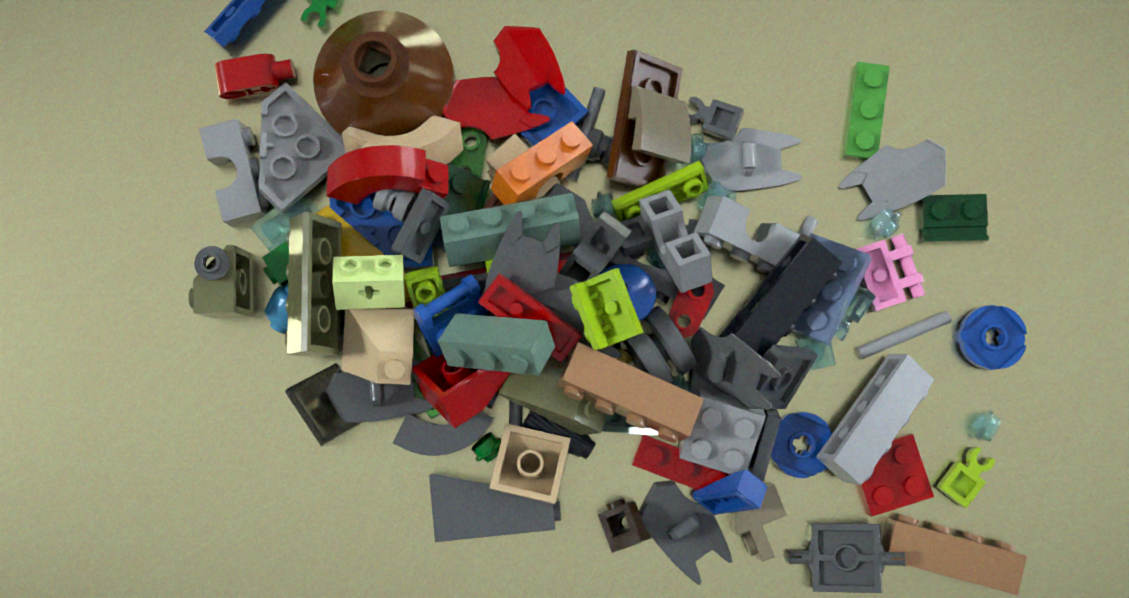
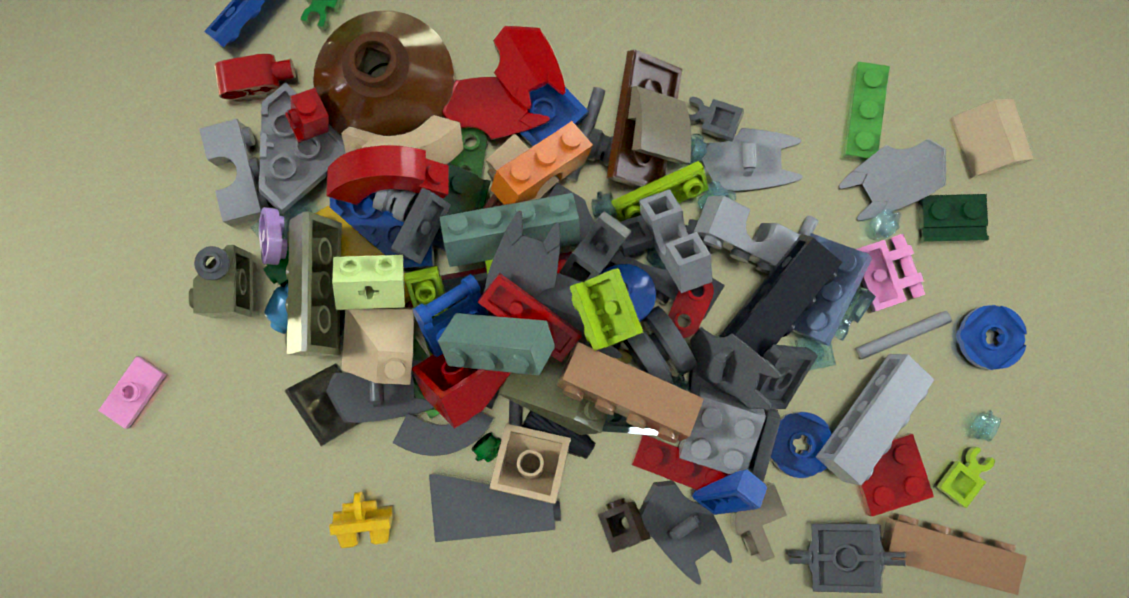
(132, 392): none -> bright pink plate
(270, 236): none -> lavender plate
(307, 115): none -> red brick
(361, 517): none -> yellow hips
(992, 137): none -> tan slope

